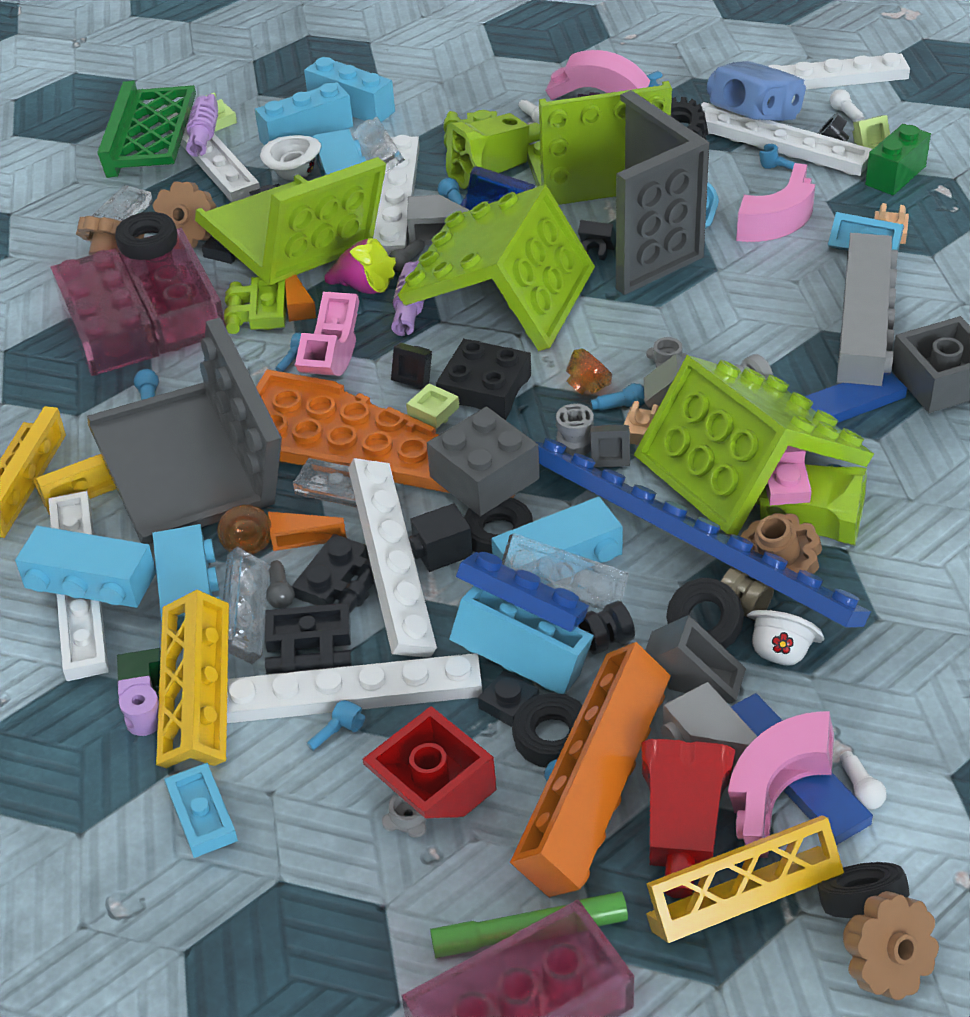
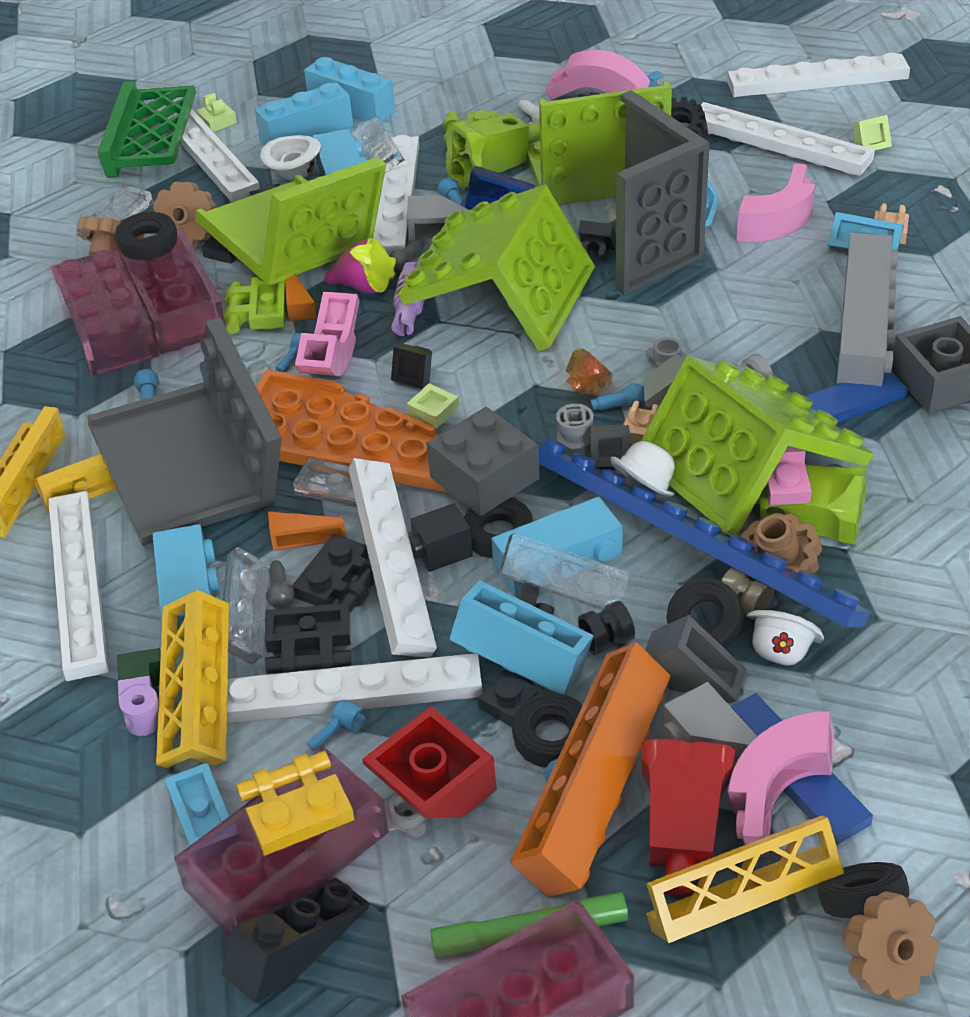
(86, 566): medium azure brick -> none
(201, 124): lavender hinge -> none
(236, 881): none -> clear pink brick
(244, 528): clear orange cone -> none
(288, 938): none -> black slope
(300, 812): none -> yellow plate
(486, 375): black brick -> none
(523, 590): blue plate -> none
(647, 466): none -> white hat
(747, 87): medium blue piece -> none
(770, 159): dark azure hand -> none
(834, 128): black tile -> none
(841, 100): white piece -> none
(866, 788): white piece -> none
(897, 159): green brick -> none

